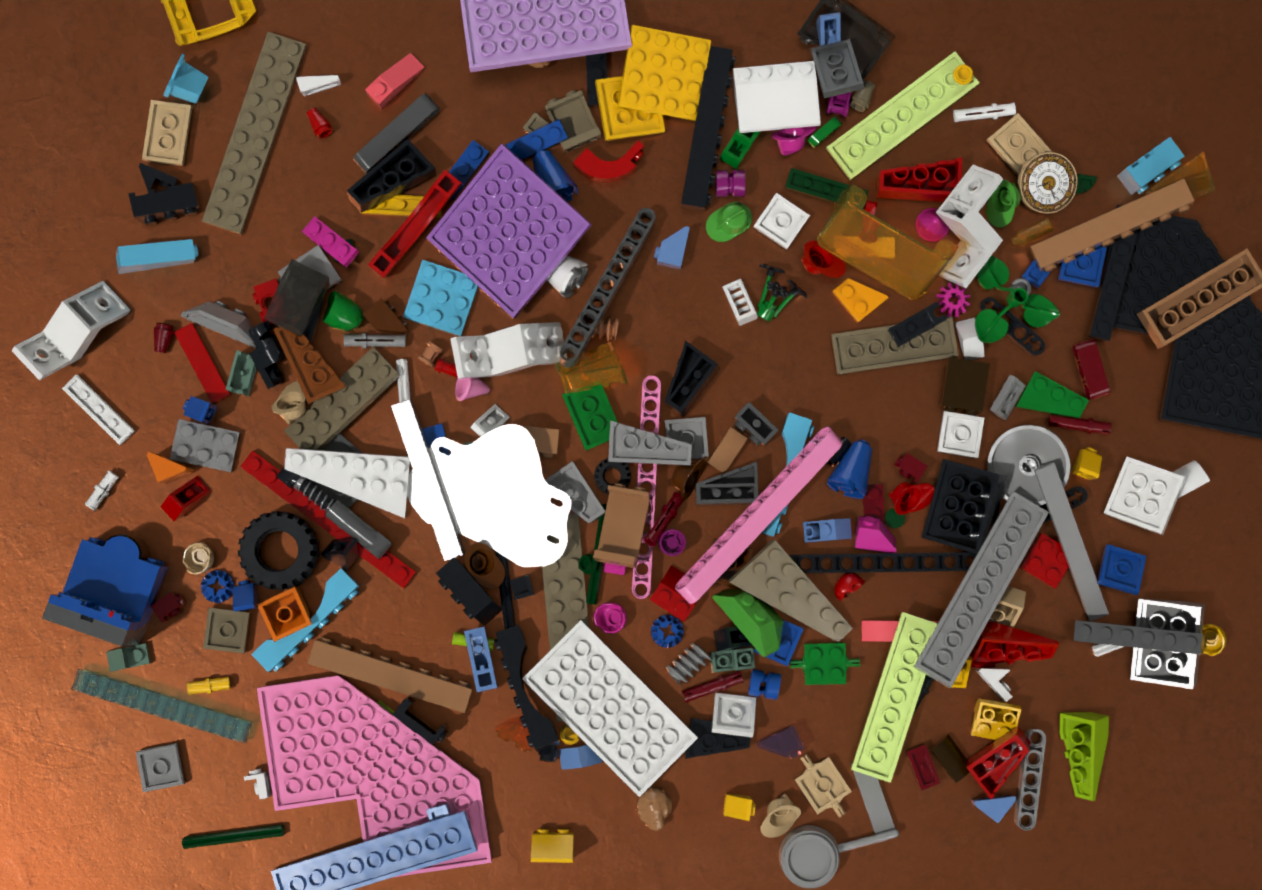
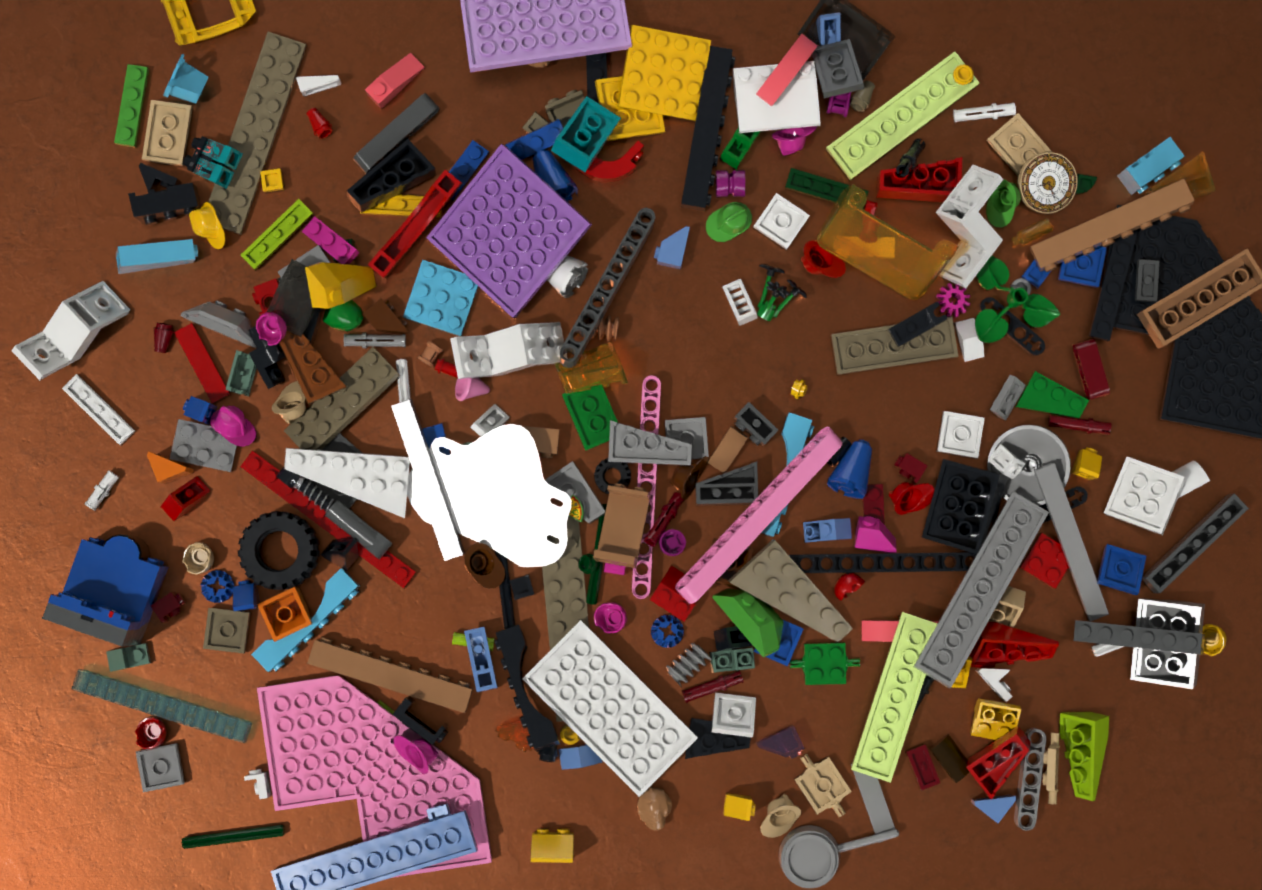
(131, 105): none -> bright green plate
(150, 733): none -> red hair
(207, 156): none -> hips
(207, 225): none -> yellow piece
(208, 685): yellow pin -> none
(233, 426): none -> dark pink piece
(271, 328): none -> dark pink hair
(272, 180): none -> yellow plate
(277, 234): none -> lime plate
(337, 283): none -> yellow wedge
(416, 752): none -> dark pink piece
(468, 592): black wedge -> none
(576, 510): none -> tile
(585, 134): none -> teal slope
(690, 379): black wedge -> none
(772, 684): blue wheel -> none
(786, 70): none -> coral slope
(799, 389): none -> yellow plate
(824, 132): green beam -> none
(858, 298): light orange wing -> none
(893, 519): dark green tile -> none
(909, 159): none -> black pin
(930, 225): dark pink hat -> none
(964, 386): dark brown panel -> none
(1006, 462): none -> white bracket
(1050, 777): none -> tan plate
(1147, 280): none -> dark grey plate
(1194, 543): none -> dark grey brick

